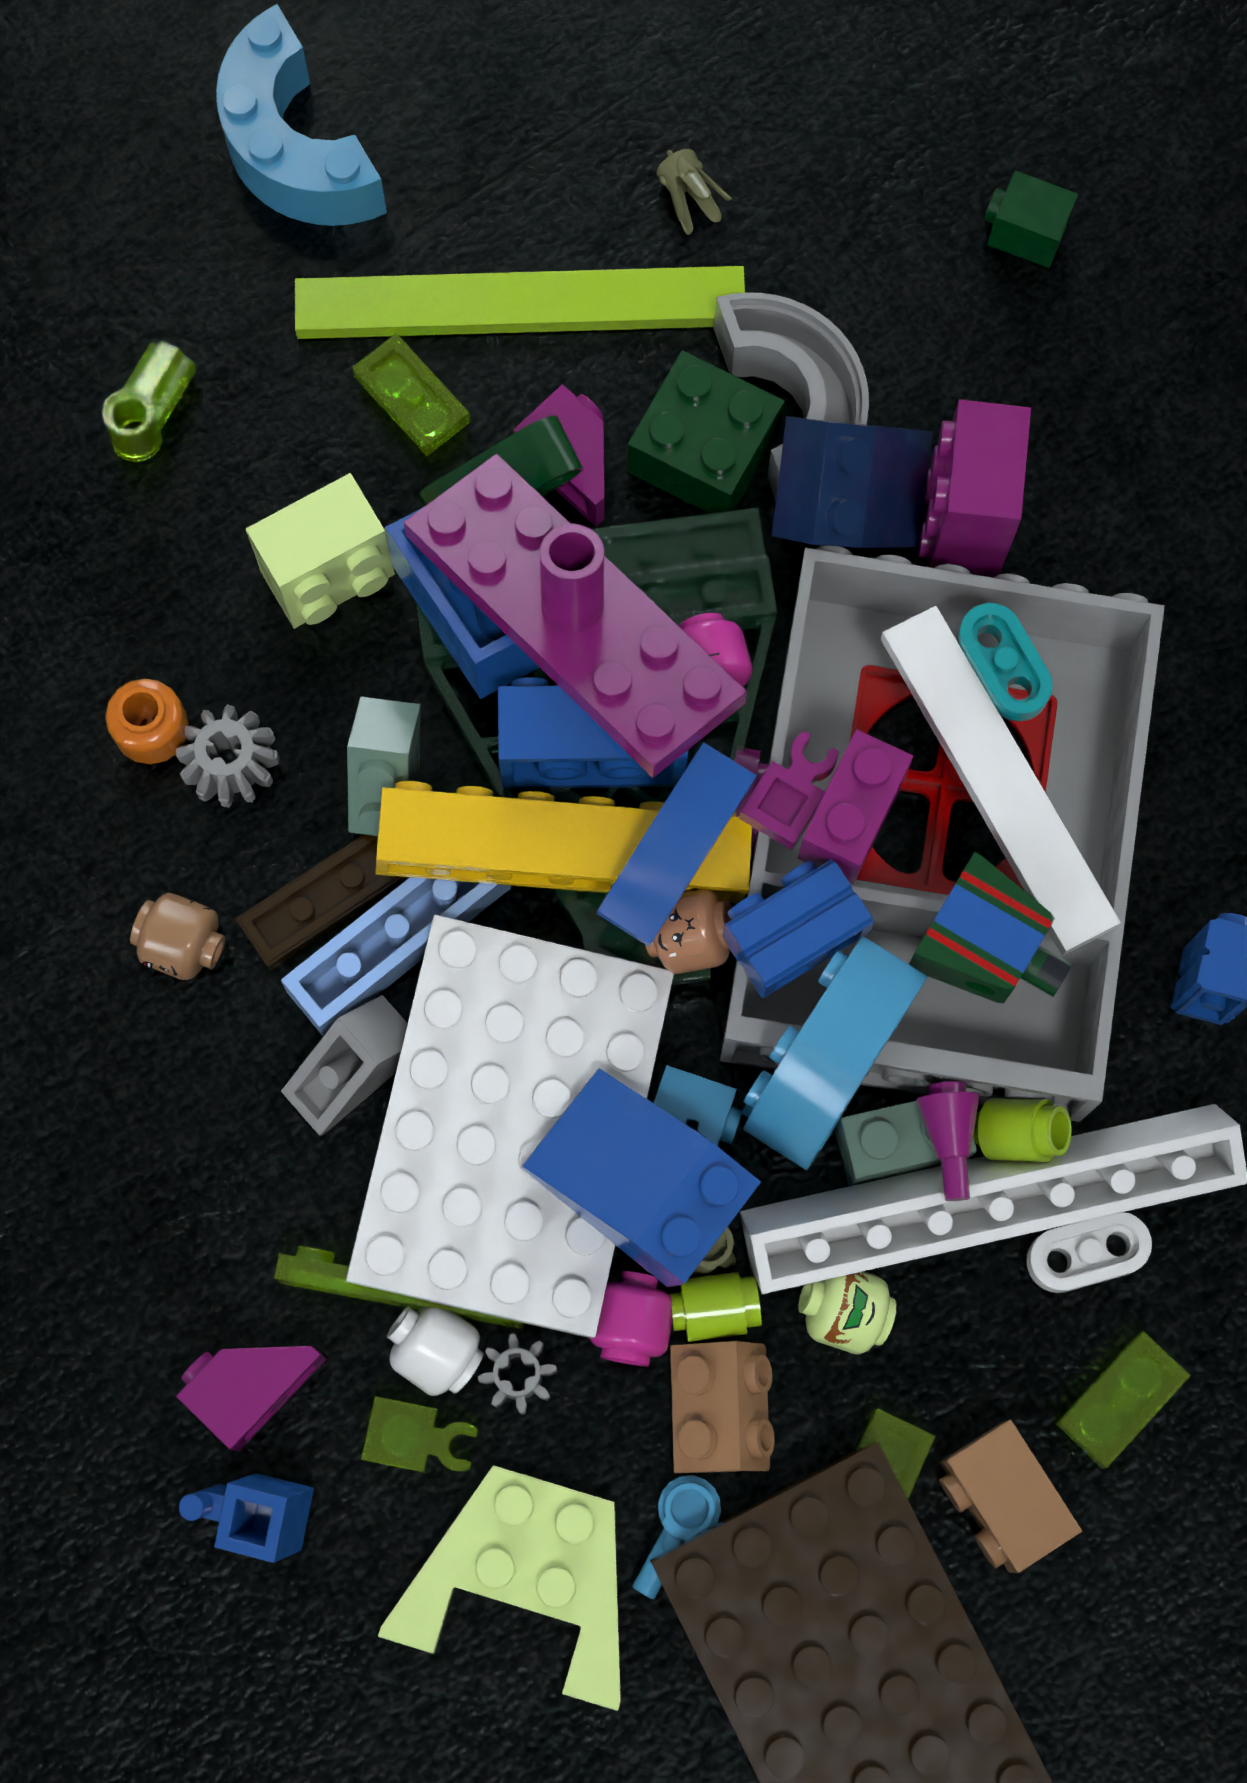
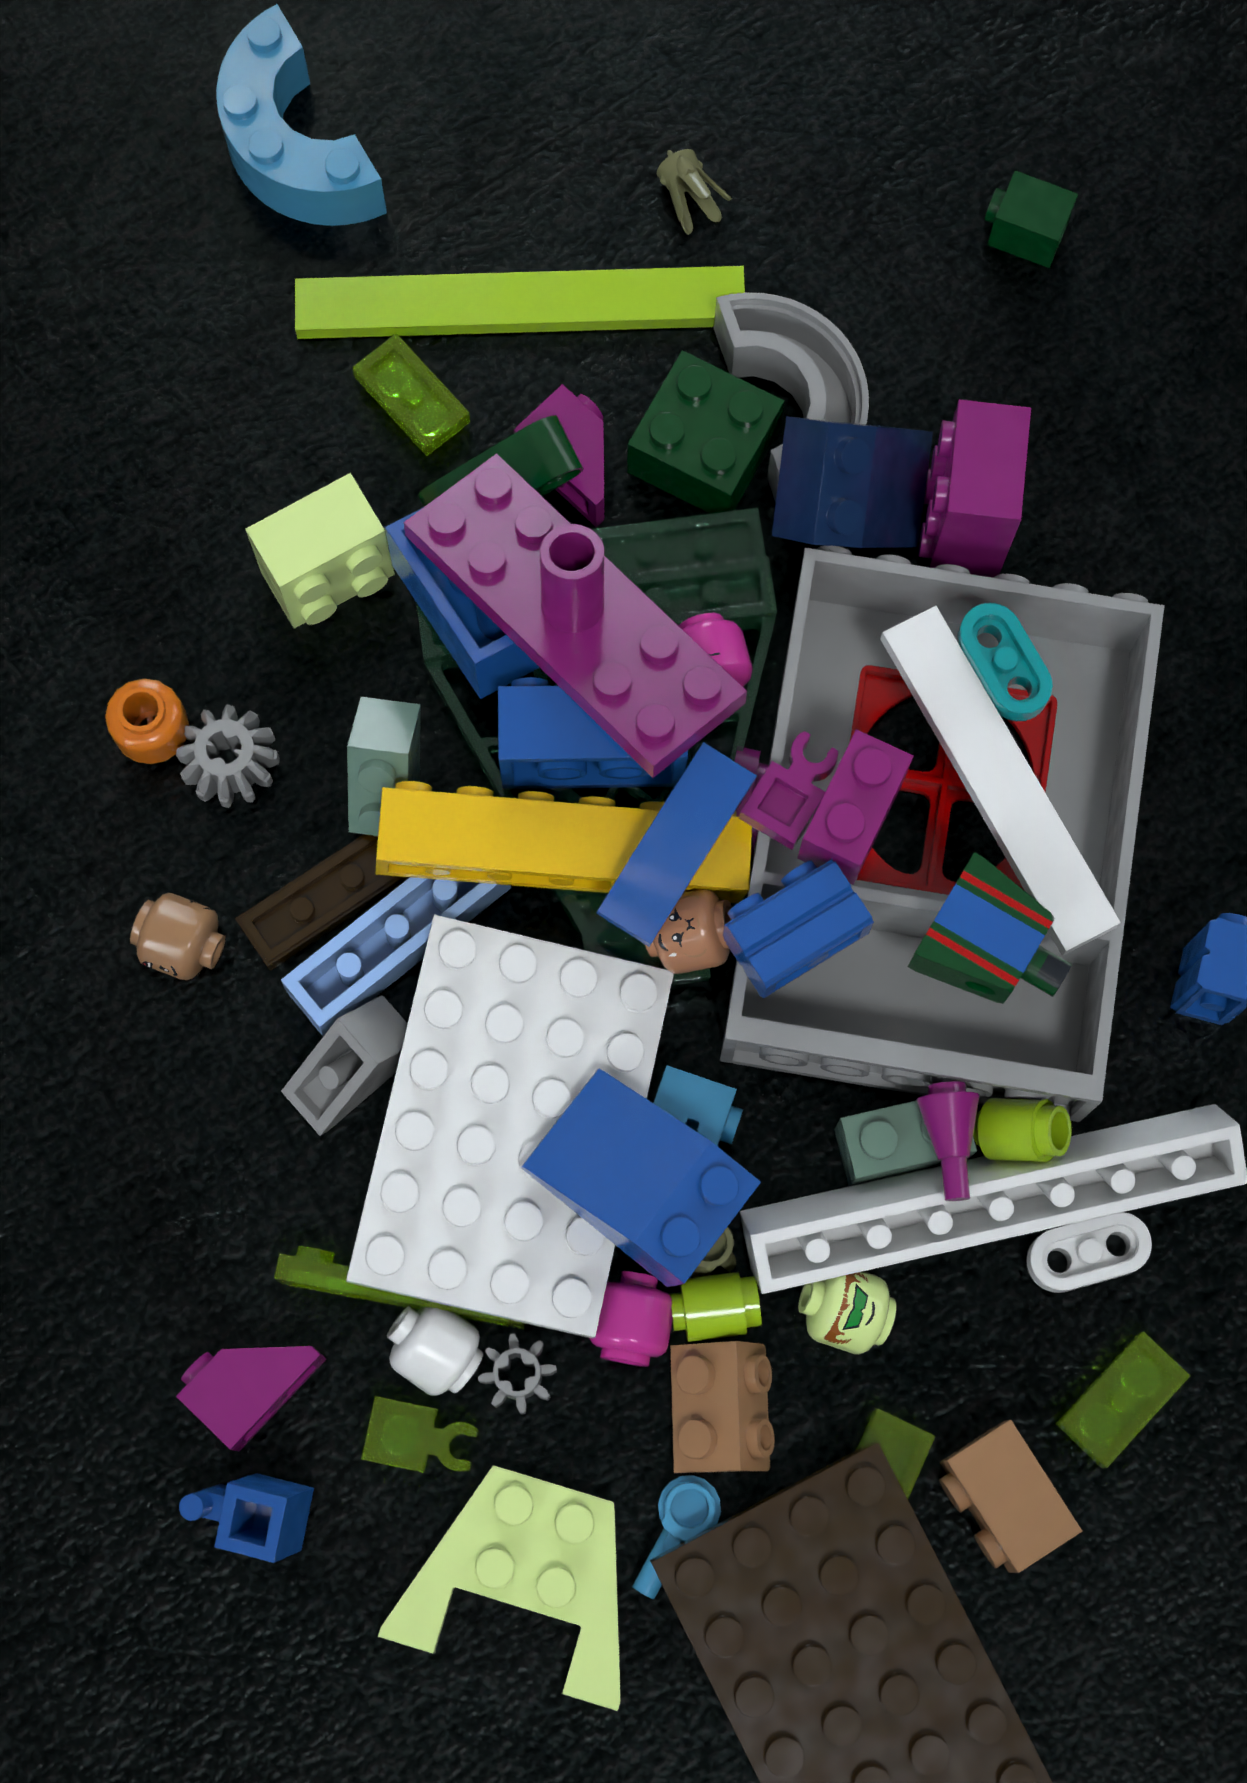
(147, 398): clear neon green piece -> none
(831, 1052): dark azure brick -> none

